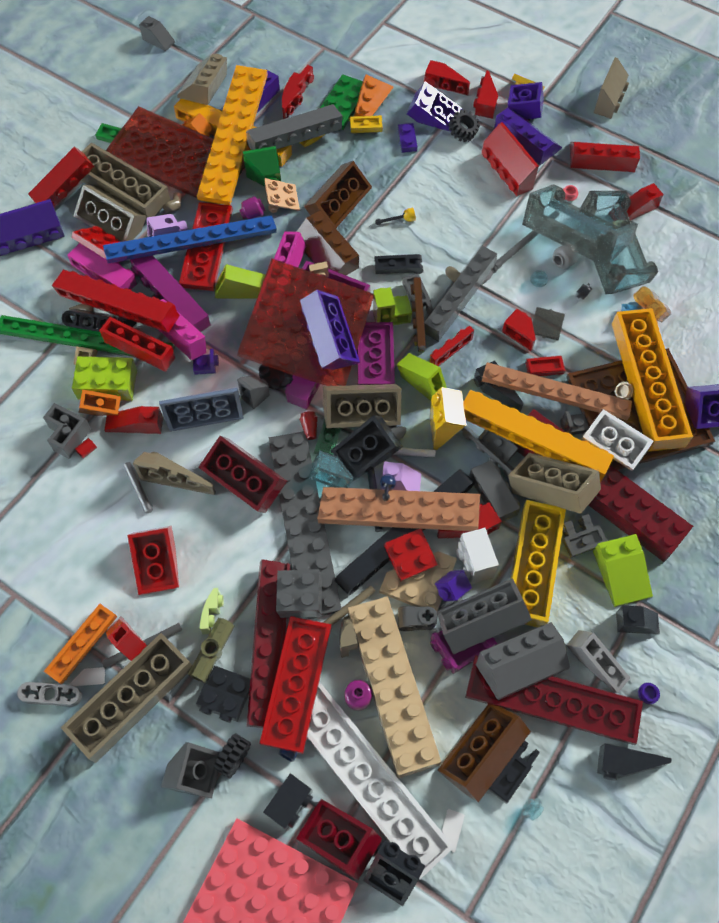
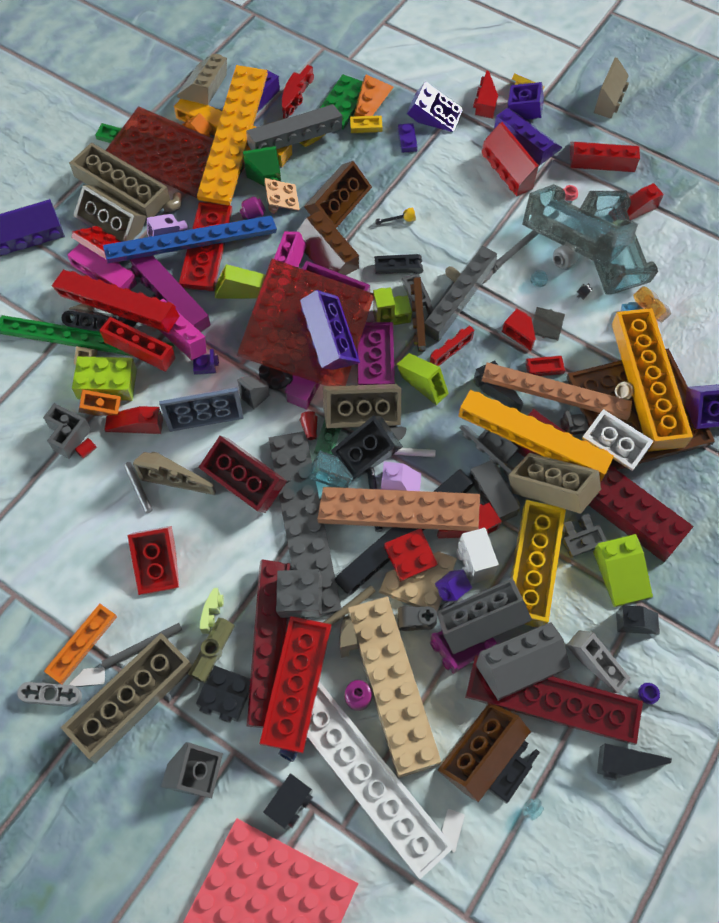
(62, 177): red brick -> none
(125, 639): red slope -> none
(155, 33): dark grey slope -> none
(232, 755): black tyre -> none
(320, 268): tan plate -> none
(339, 839): dark red slope -> none
(389, 484): dark blue hinge -> none
(394, 872): black plate -> none
(444, 77): red slope -> none
(446, 415): yellow slope -> none
(461, 132): black tyre -> none

